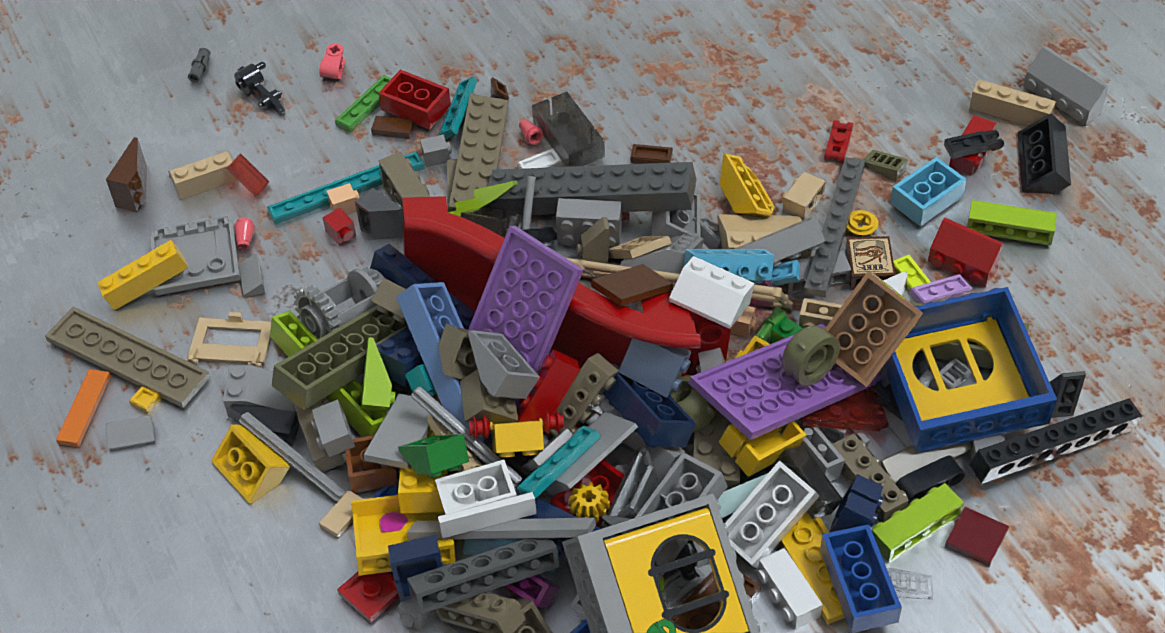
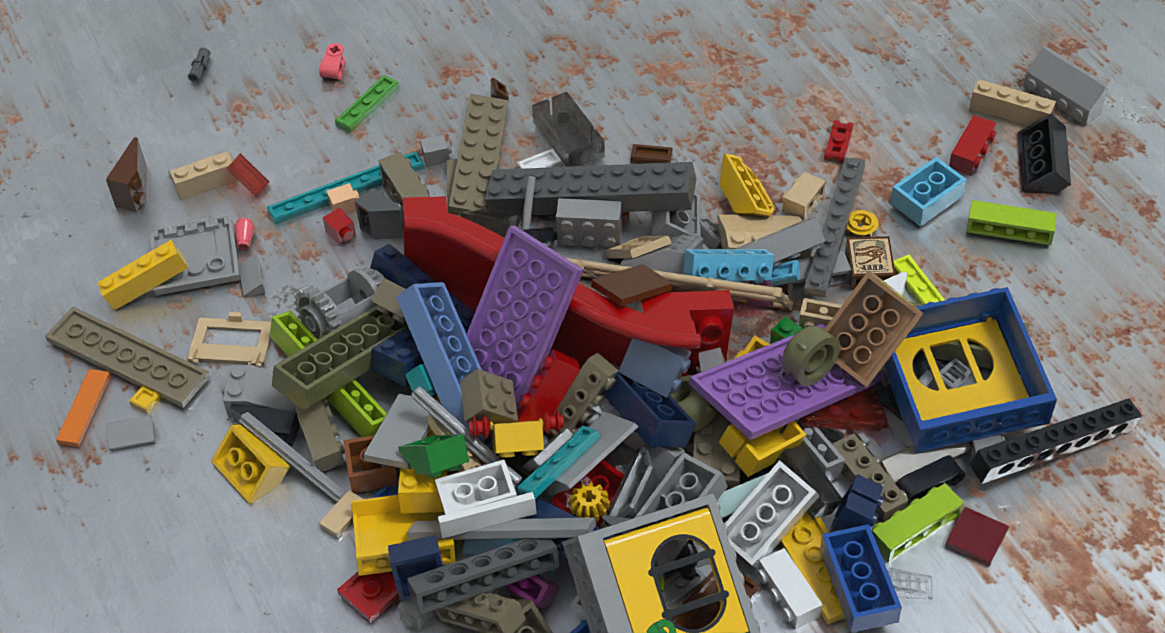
(251, 79): black piece -> none
(332, 428): light grey brick -> none
(376, 382): lime slope -> none
(392, 127): reddish brown tile -> none
(393, 522): dark pink piece -> none
(414, 99): red brick -> none
(456, 352): dark tan slope -> none
(457, 108): teal tile -> none
(484, 197): lime slope -> none
(501, 366): light grey slope -> none
(531, 132): coral cone -> none
(595, 242): dark tan slope -> none
(712, 292): white slope -> none
(745, 323): light nougat brick -> none
(765, 331): bright green axle -> none
(894, 169): olive slope -> none
(941, 290): lavender tile -> none
(965, 252): red slope -> none
(973, 143): black hinge -> none
(1067, 391): dark grey slope -> none

